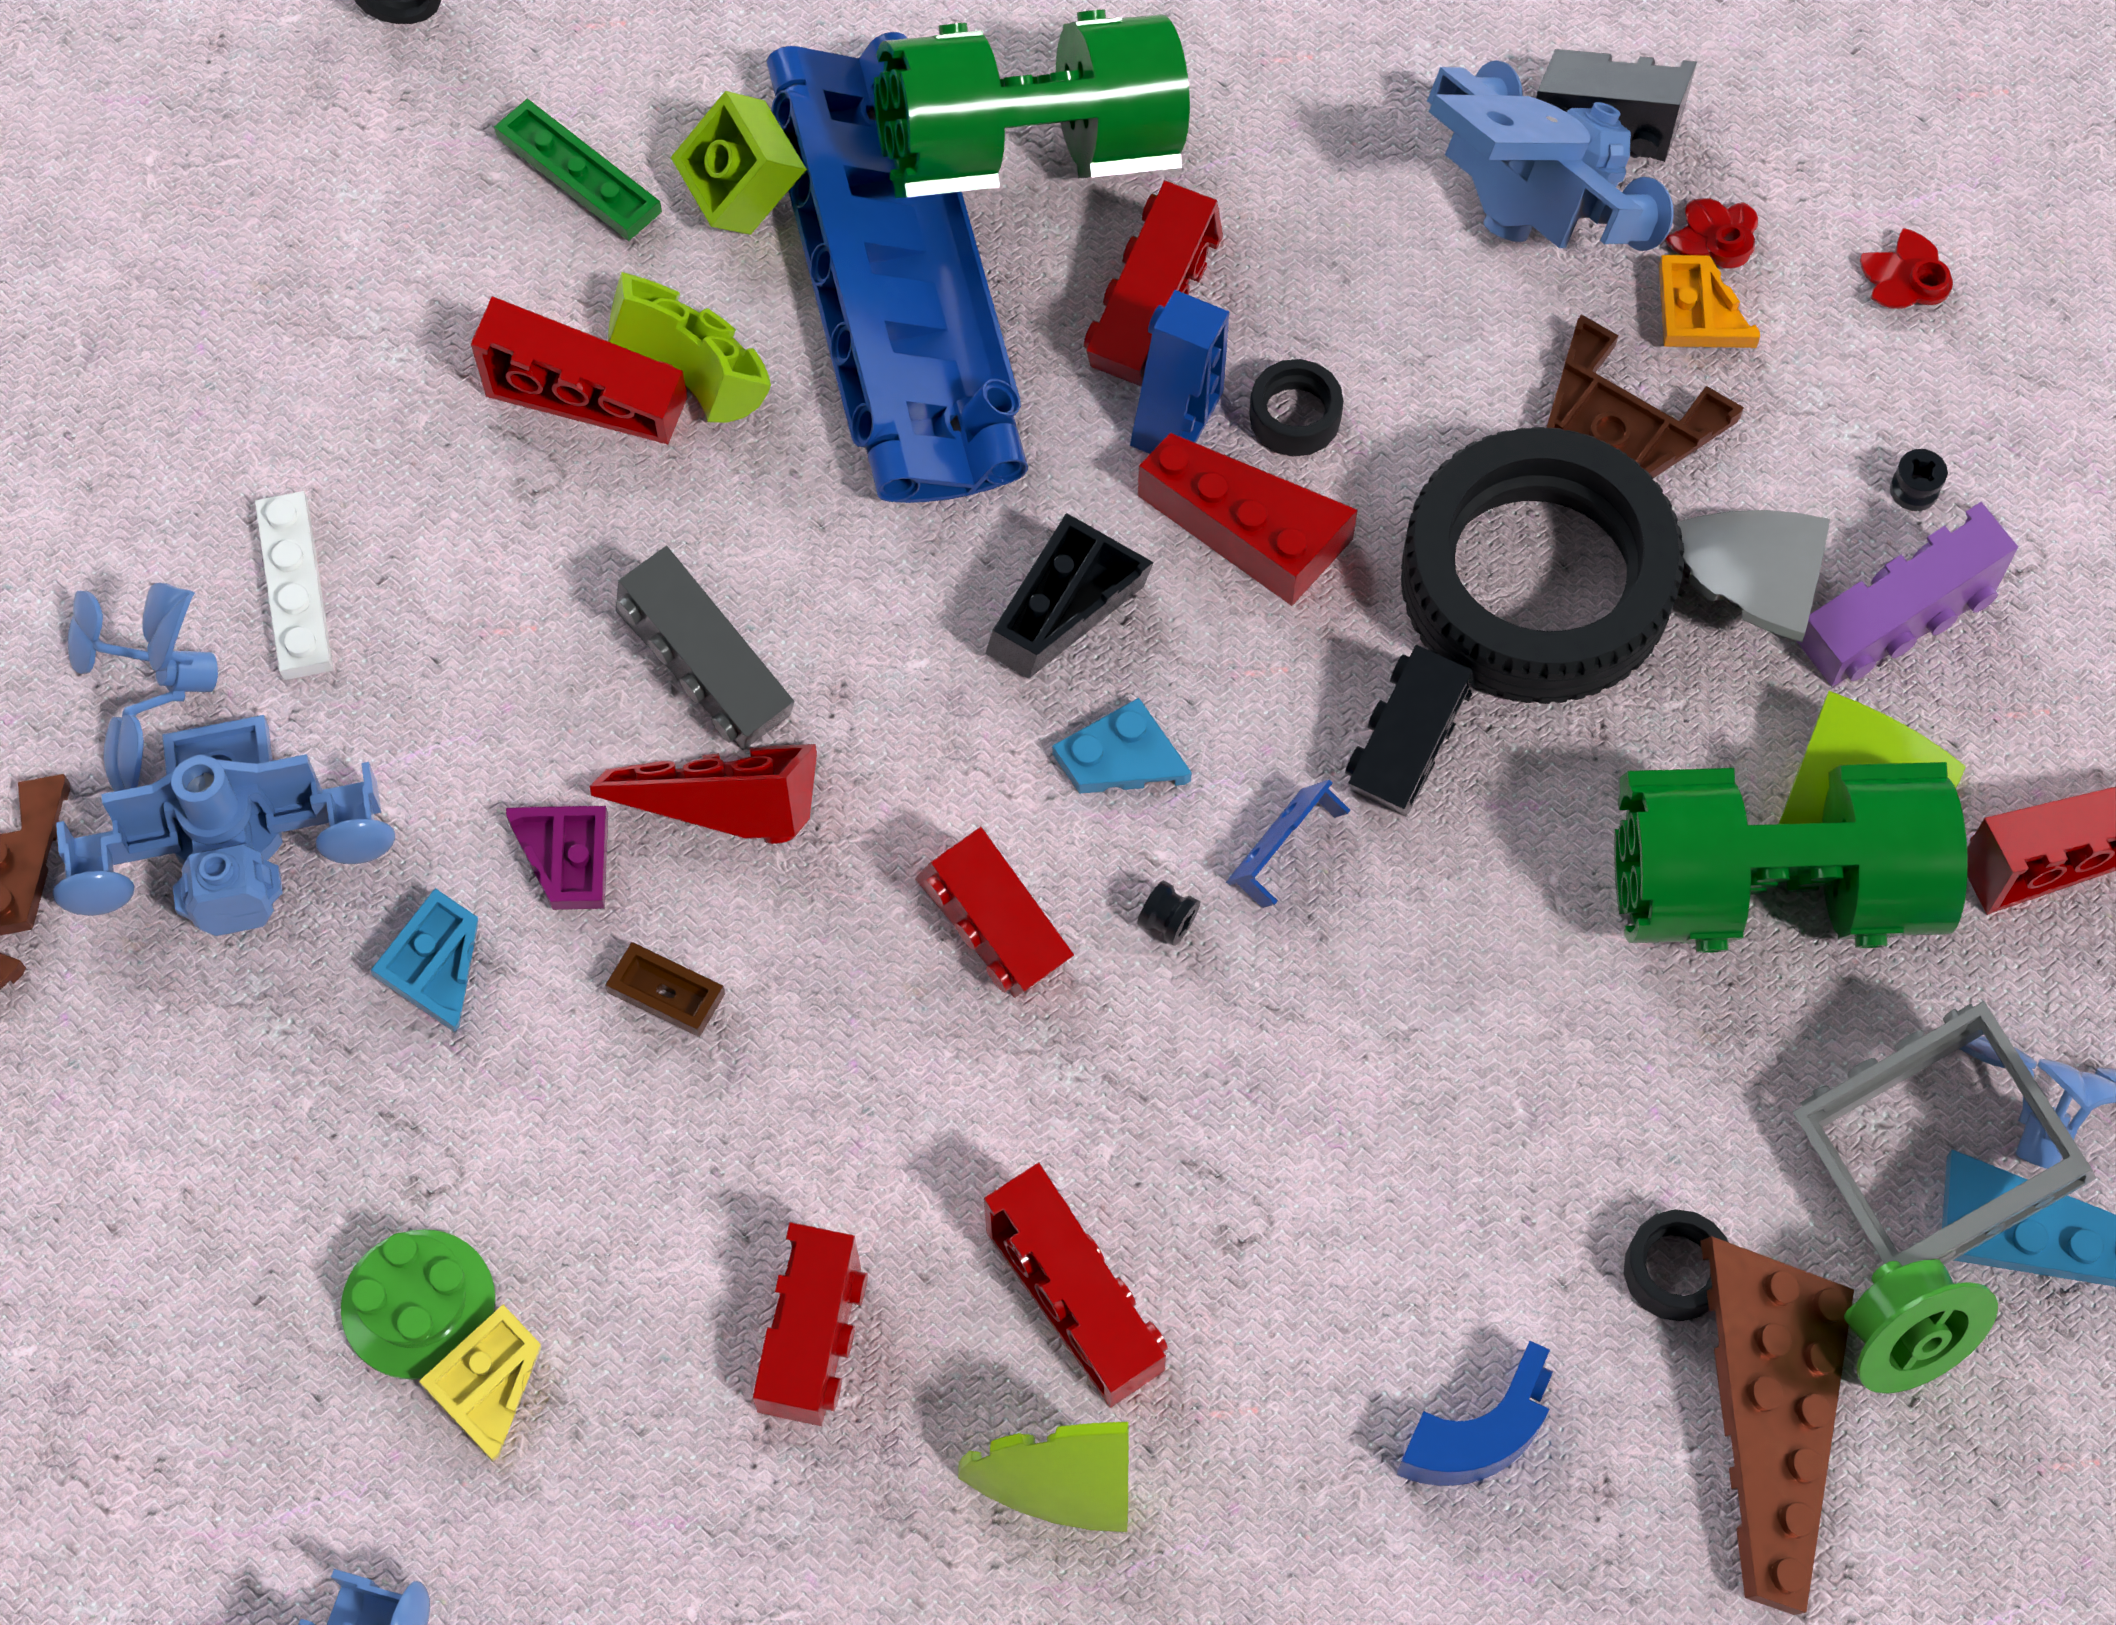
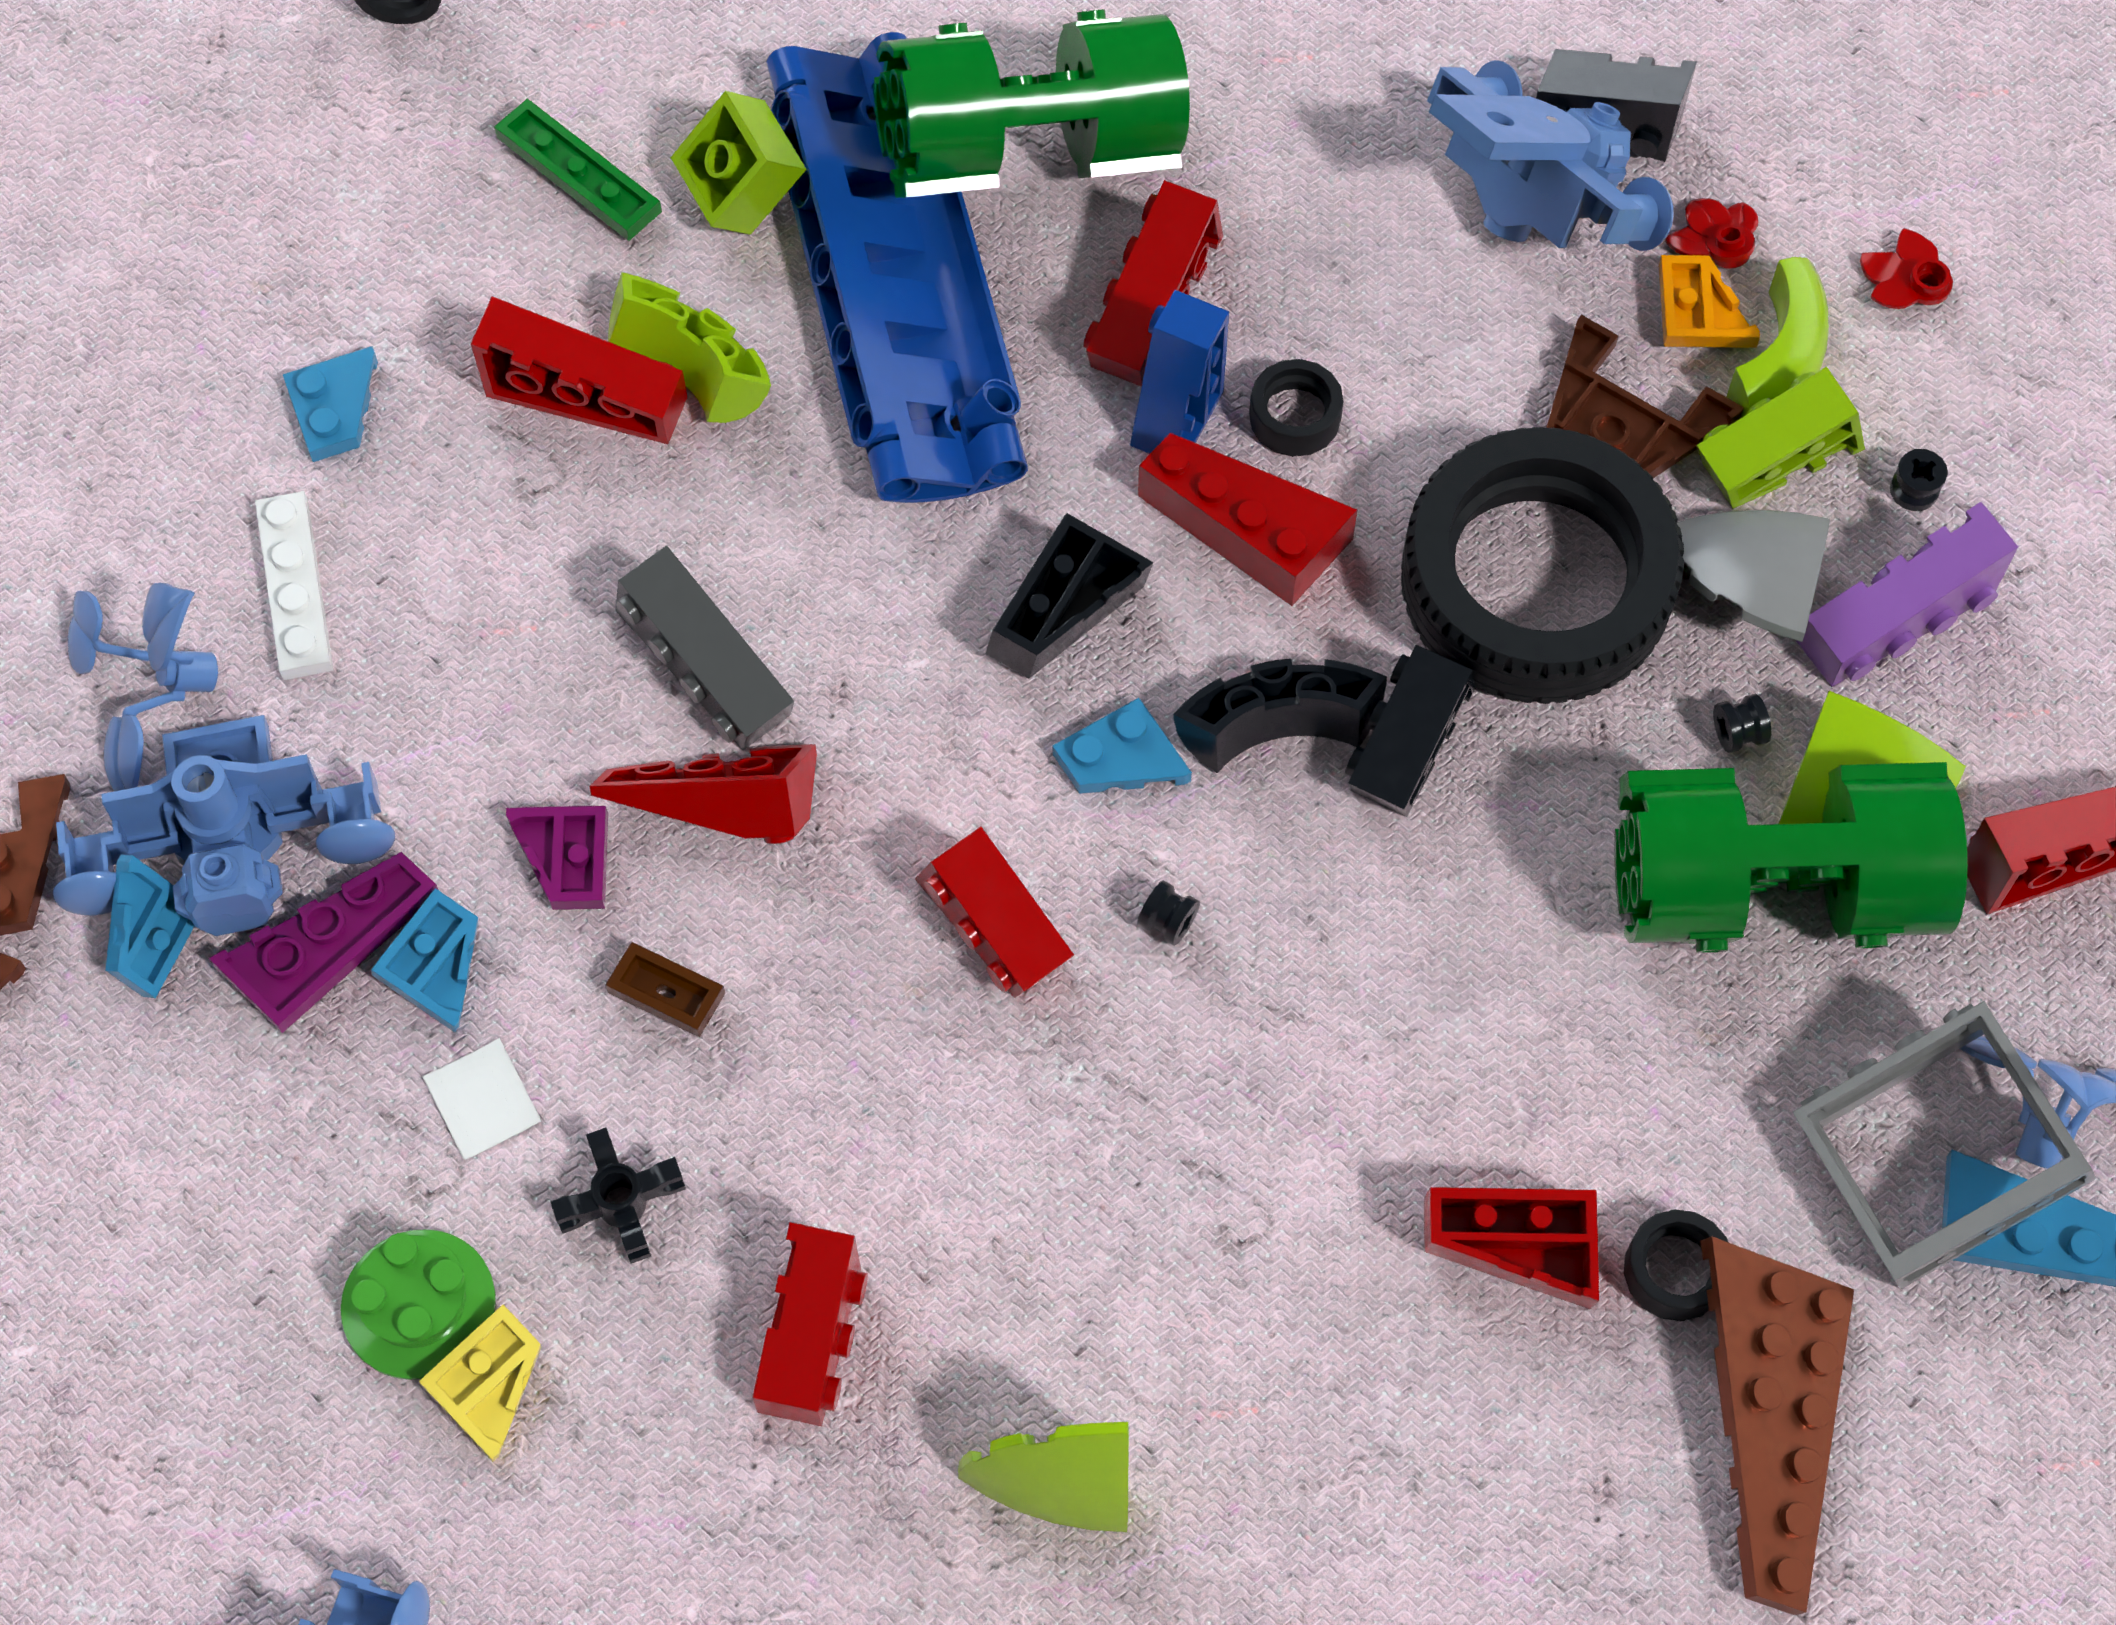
(144, 928): none -> dark azure wing
(306, 956): none -> magenta wing
(332, 401): none -> dark azure wing
(482, 1099): none -> white sticker
(579, 1209): none -> black pin
(1073, 1285): red wedge -> none
(1278, 703): none -> black brick
(1278, 833): blue piece -> none
(1475, 1449): blue arch -> none
(1520, 1236): none -> red wedge
(1742, 723): none -> black wheel
(1782, 437): none -> lime wedge
(1800, 339): none -> lime brick
(1917, 1324): bright green piece -> none

